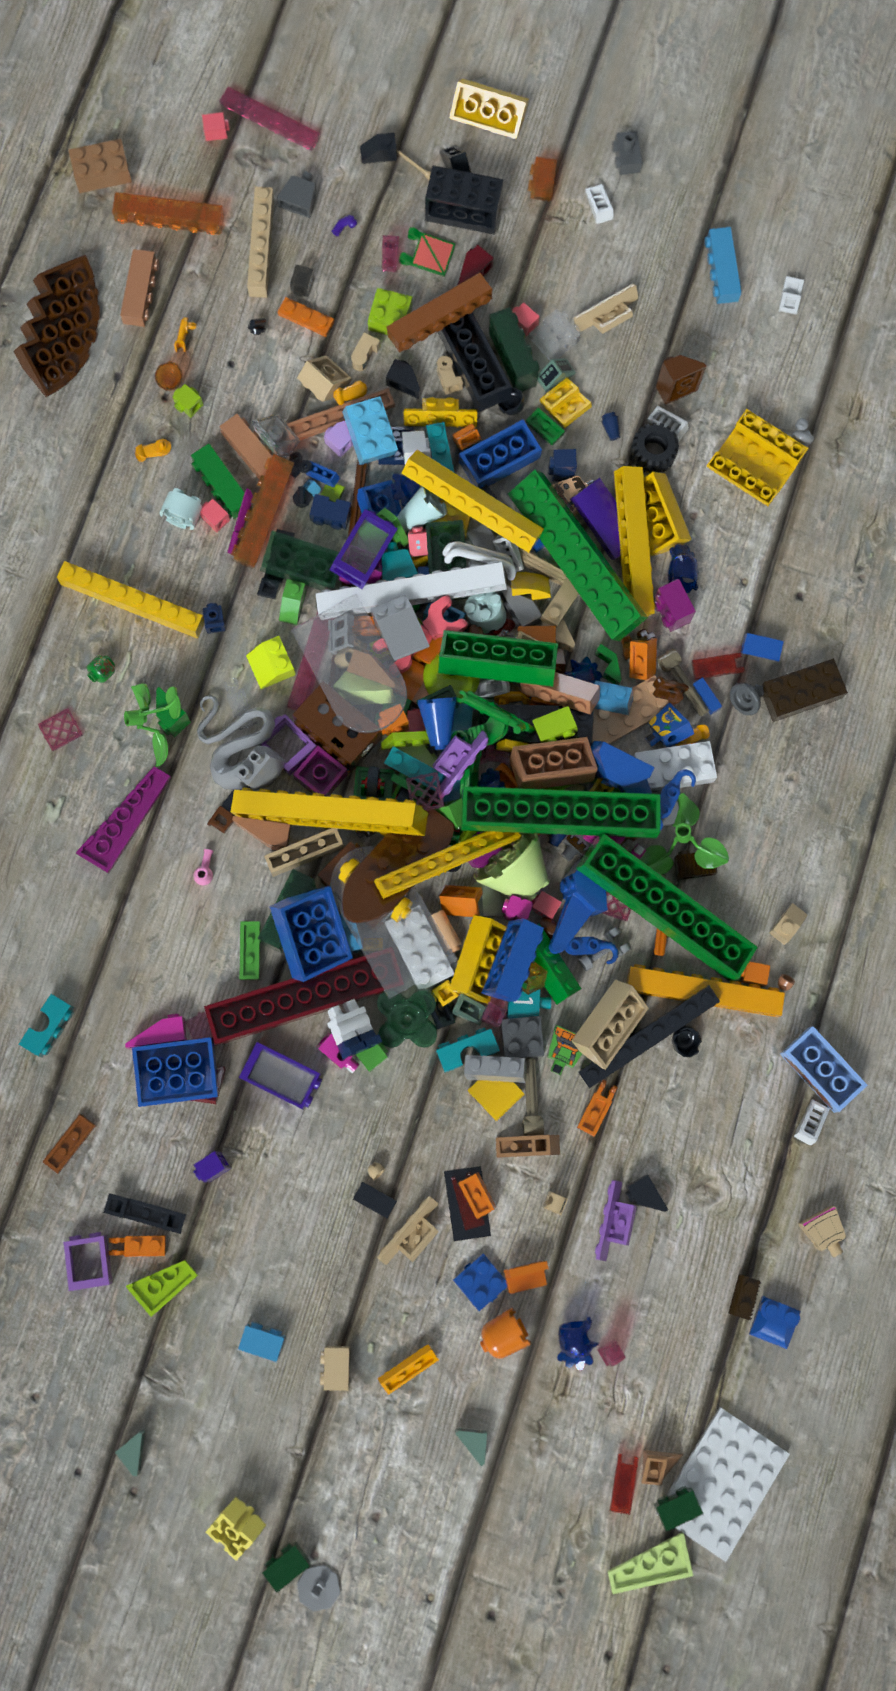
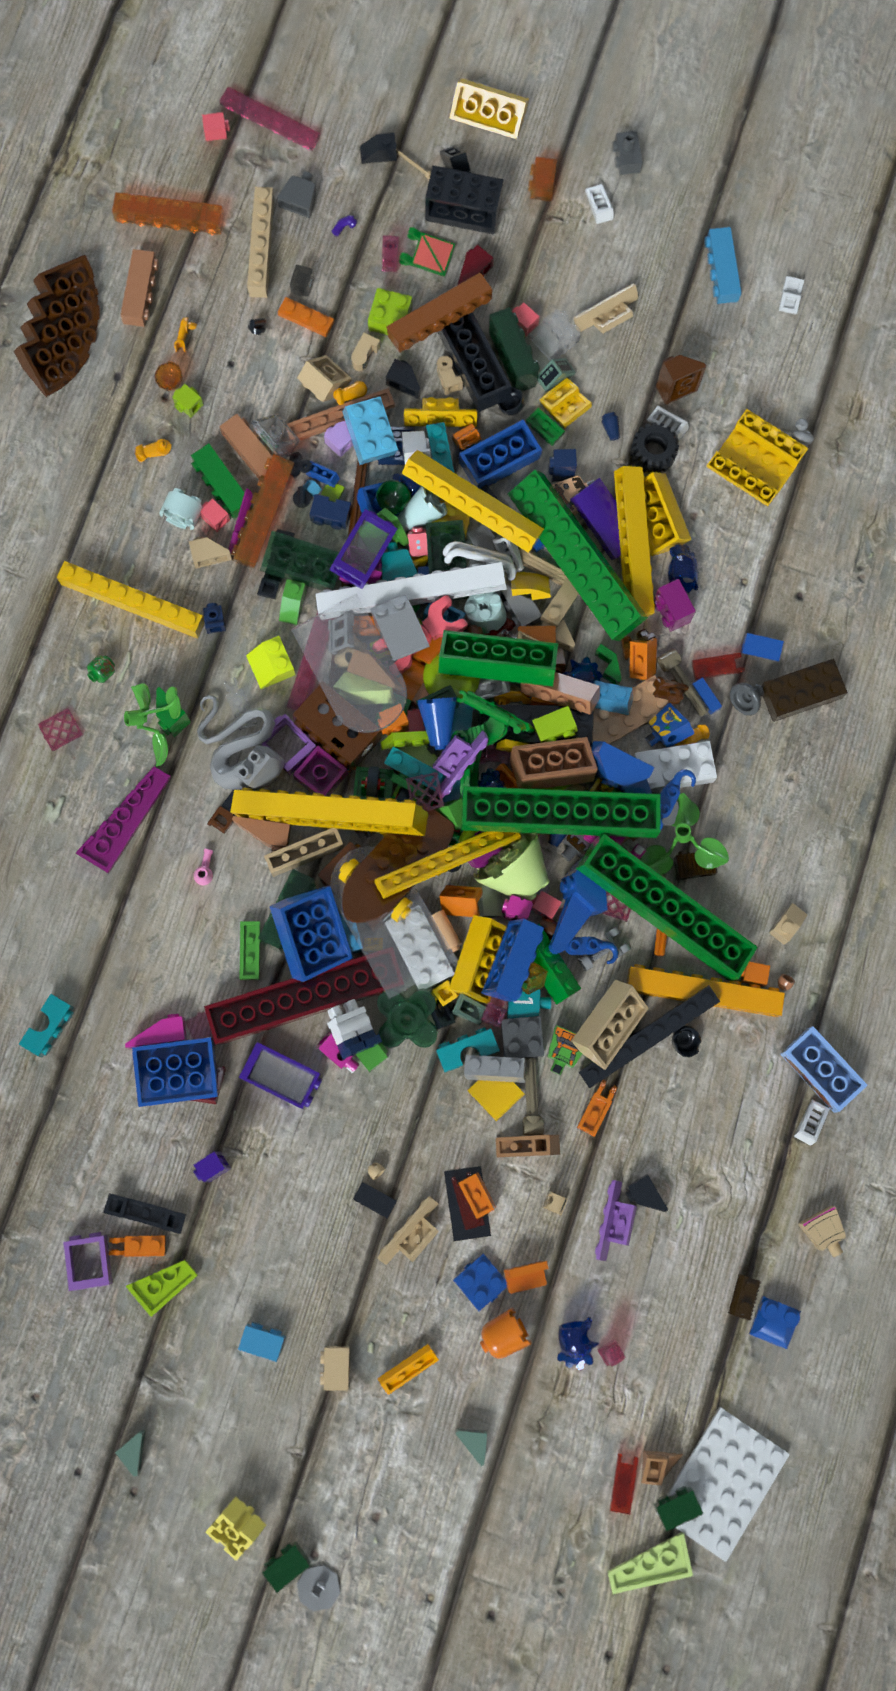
(69, 1143): dark orange tile -> none
(100, 165): medium nougat brick -> none
(207, 552): none -> tan slope
(393, 496): none -> dark green helmet

